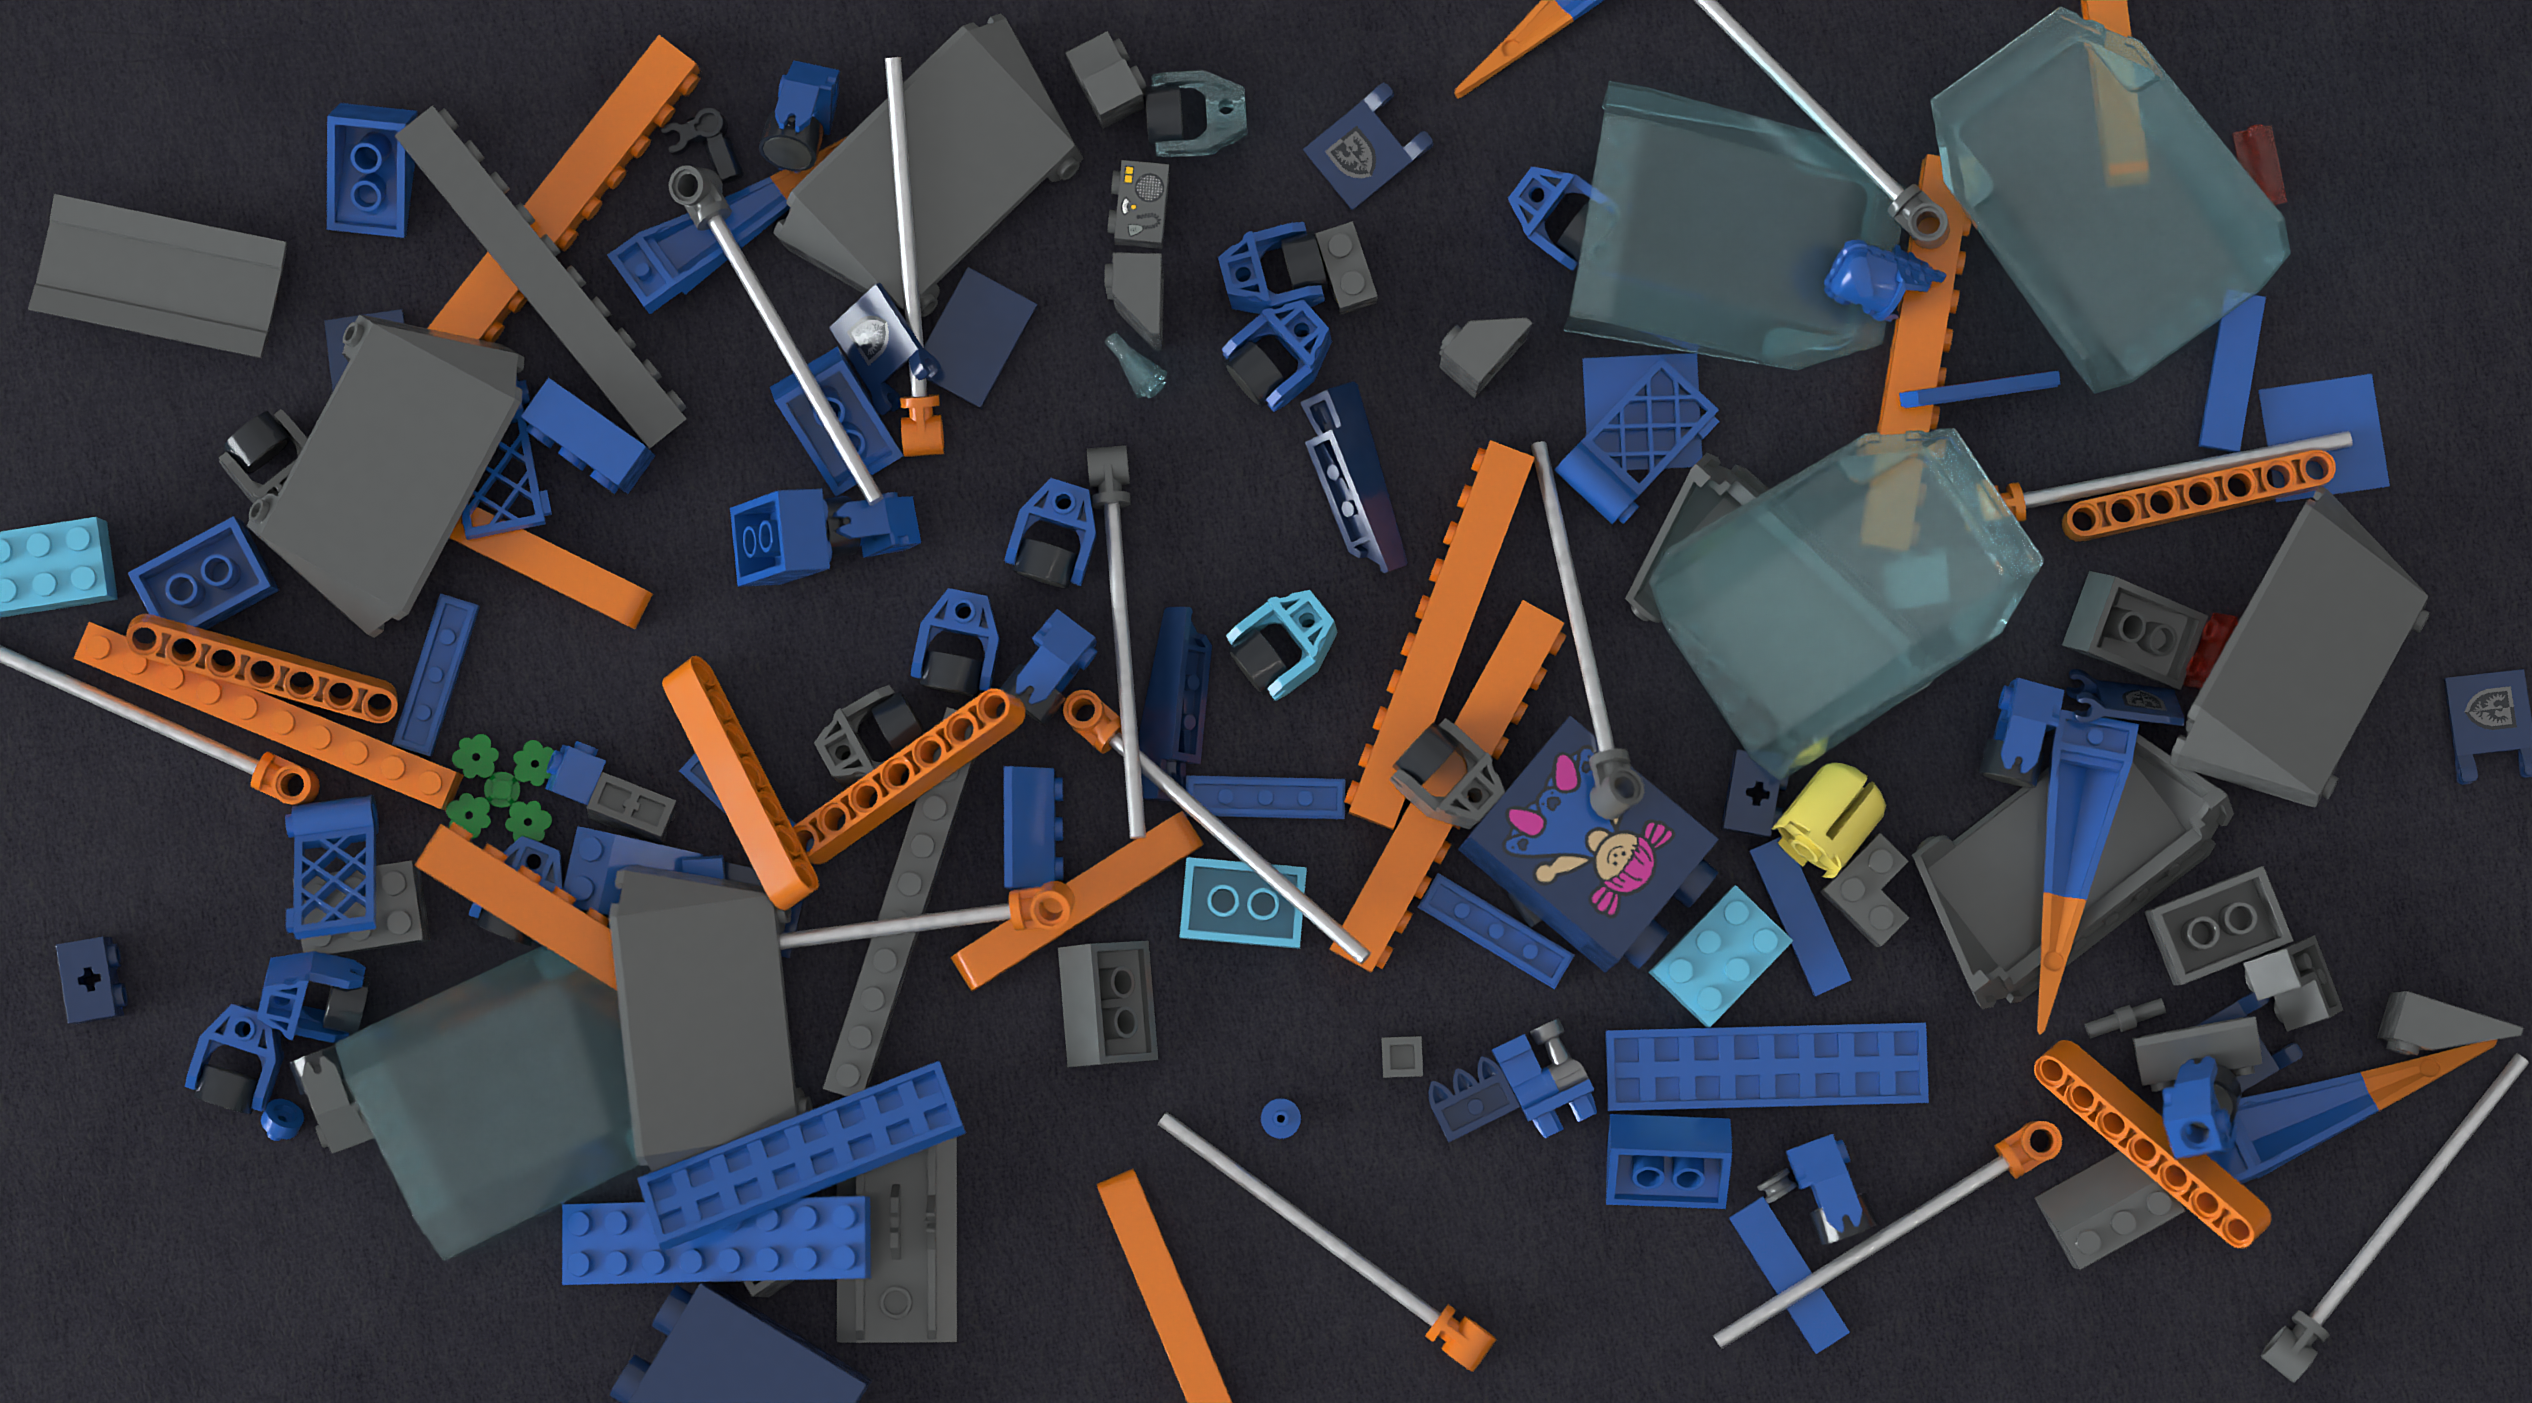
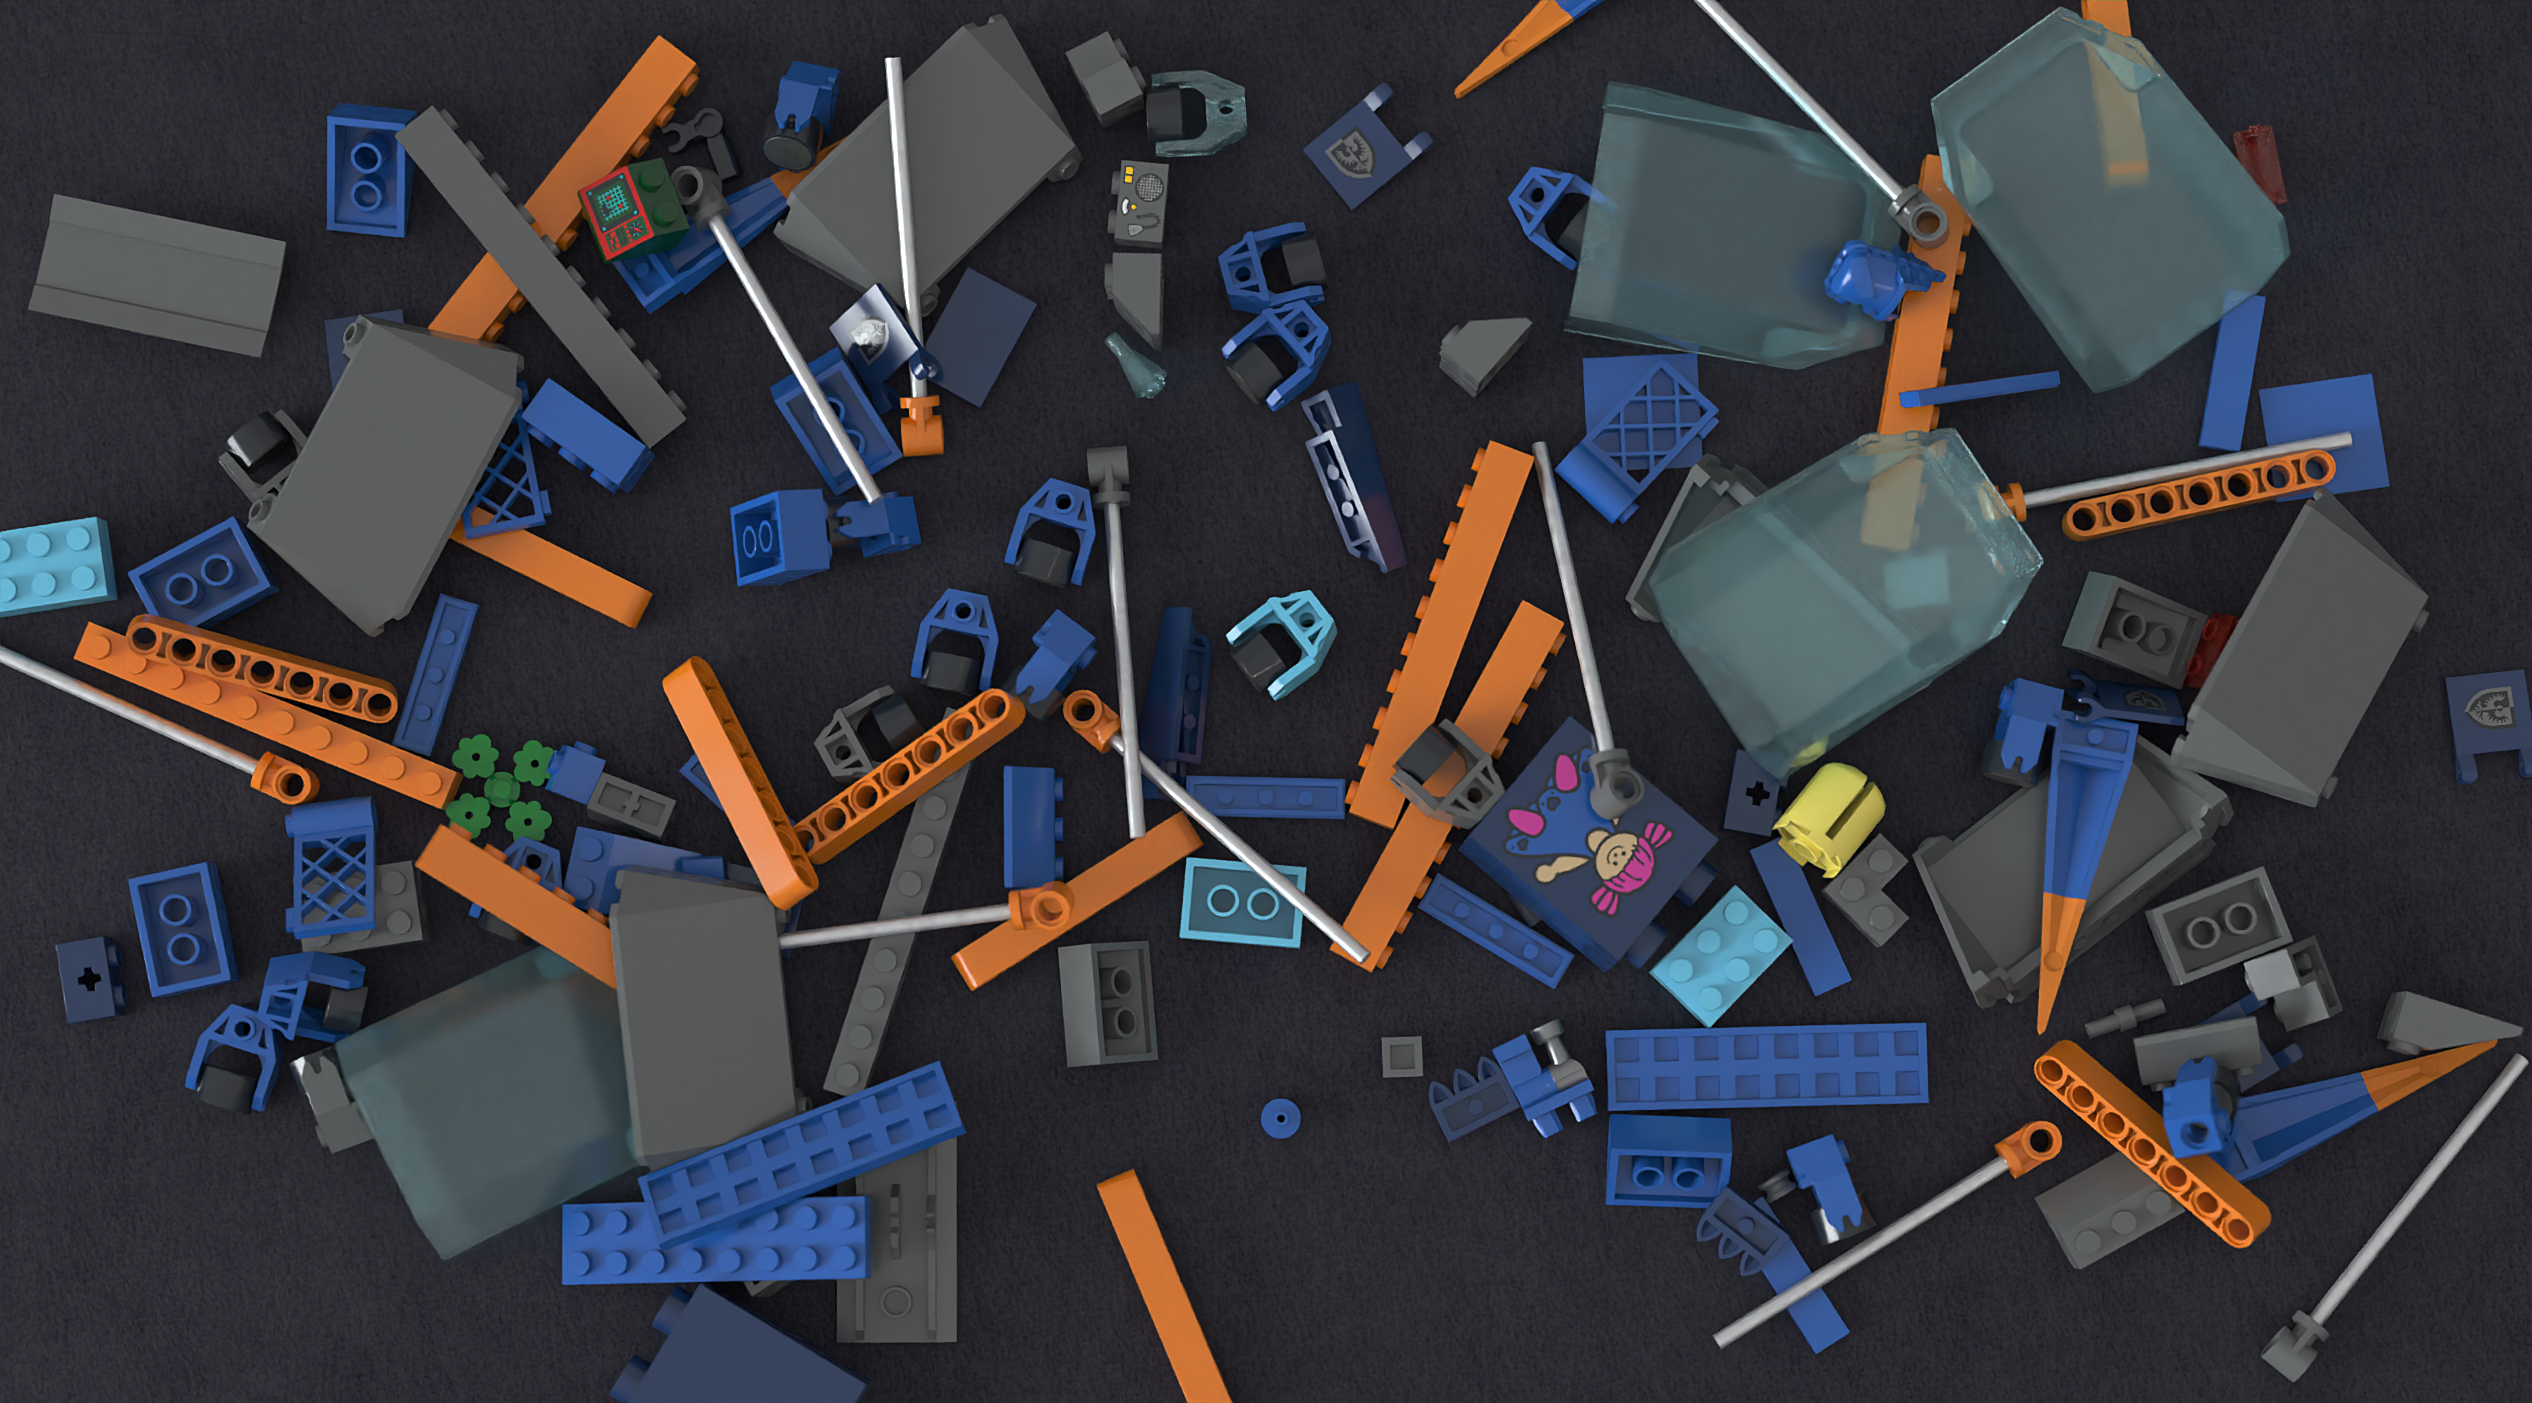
(184, 929): none -> blue brick
(282, 1119): blue tile -> none
(634, 211): none -> dark green slope
(1346, 268): dark grey brick -> none
(1463, 1340): flat silver piece -> none
(1743, 1228): none -> dark blue plate

